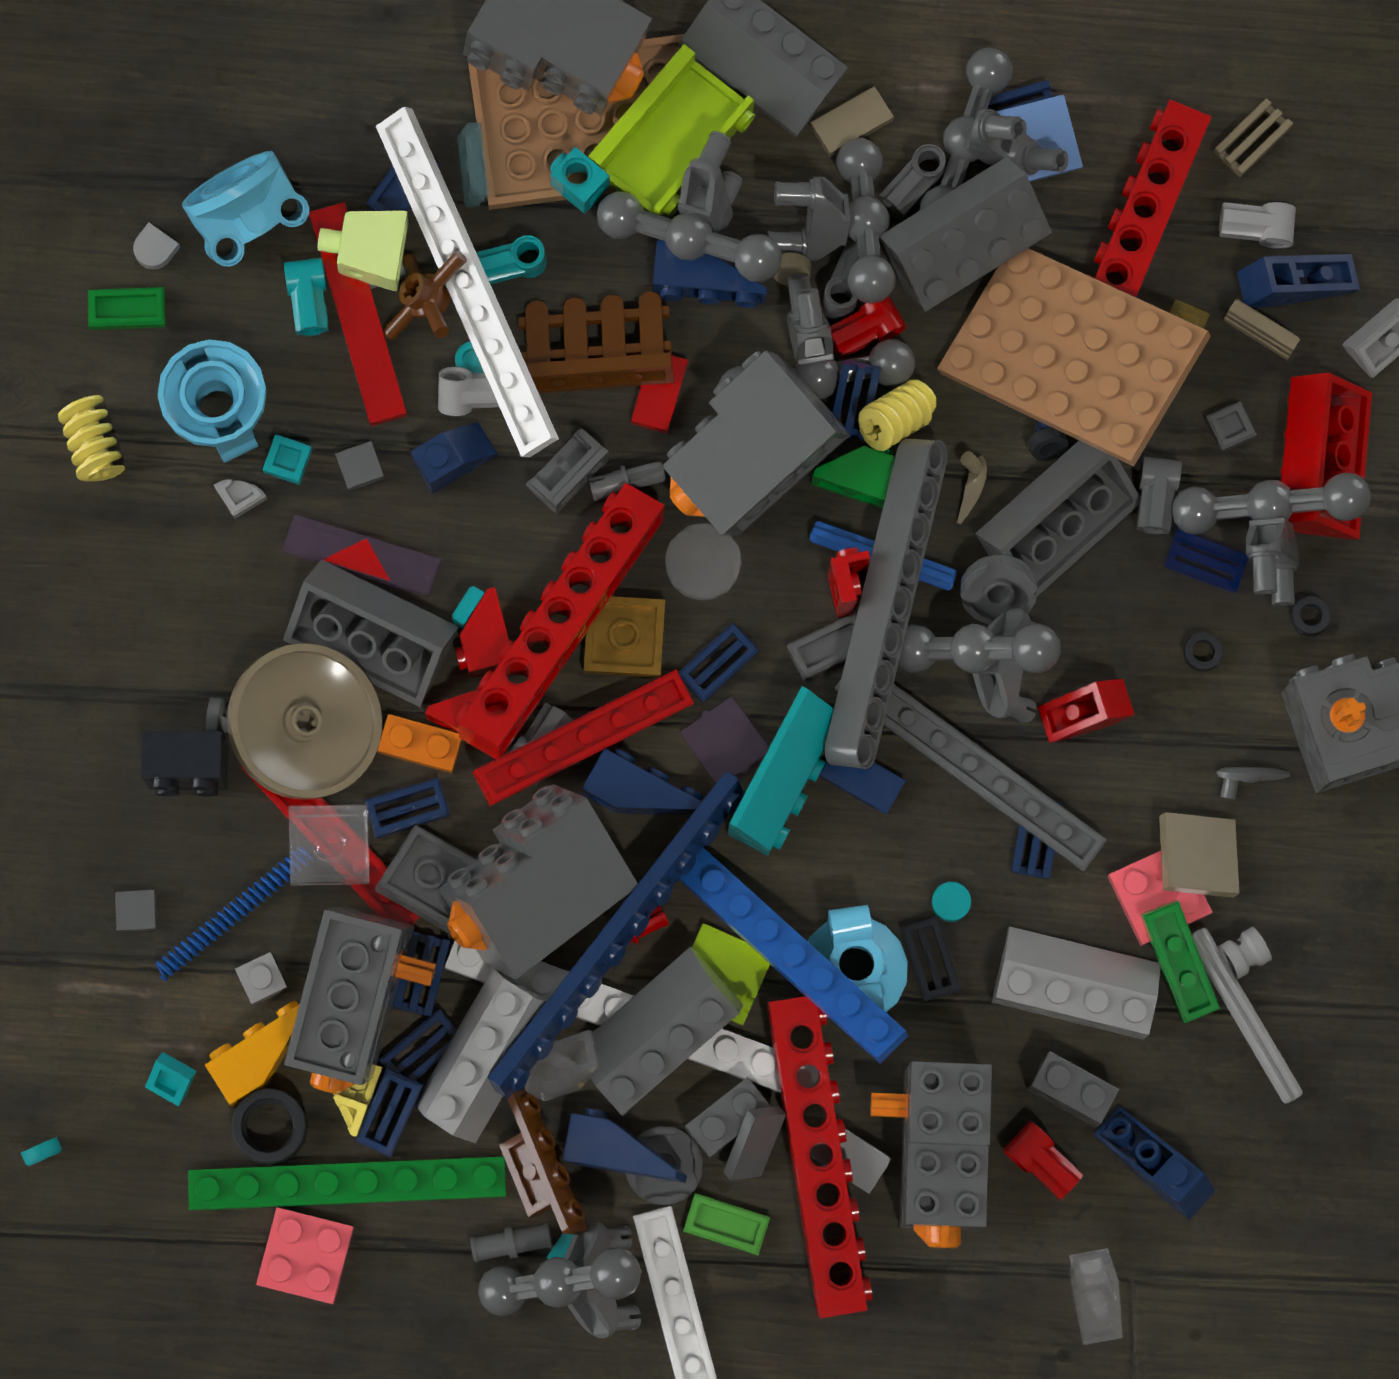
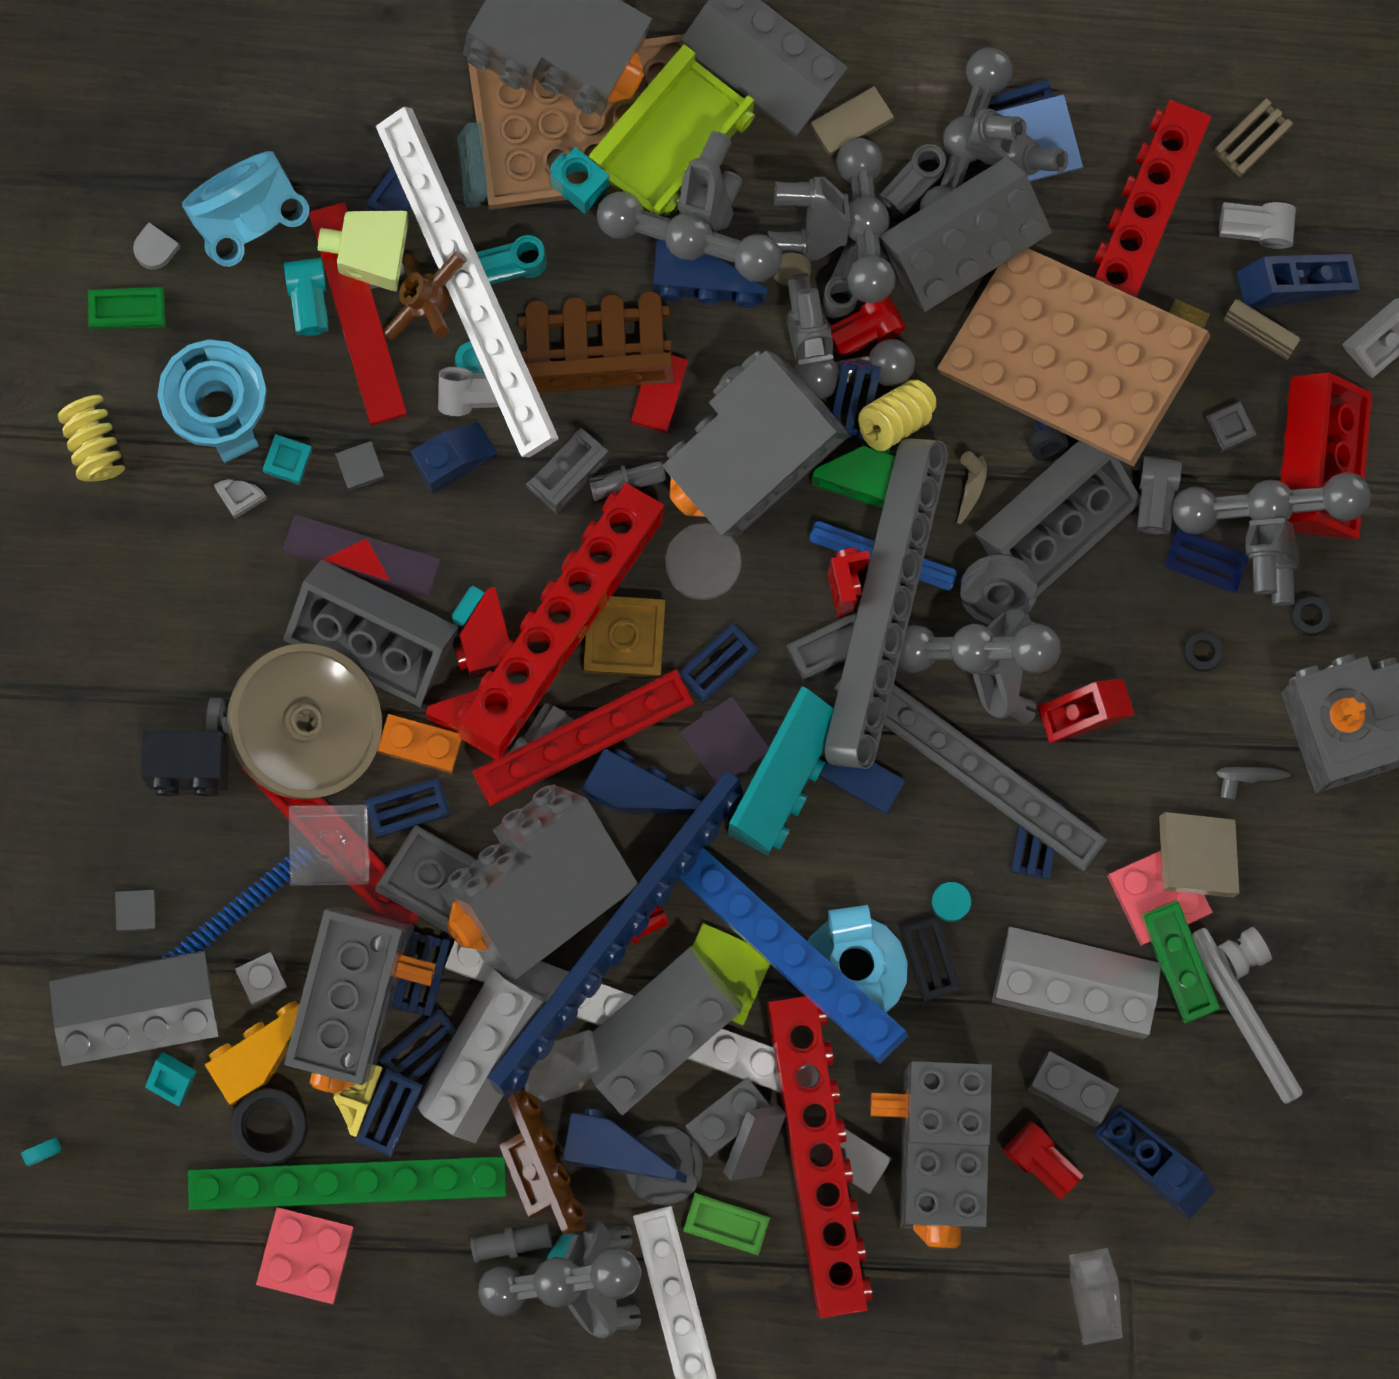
(133, 1008): none -> dark grey slope

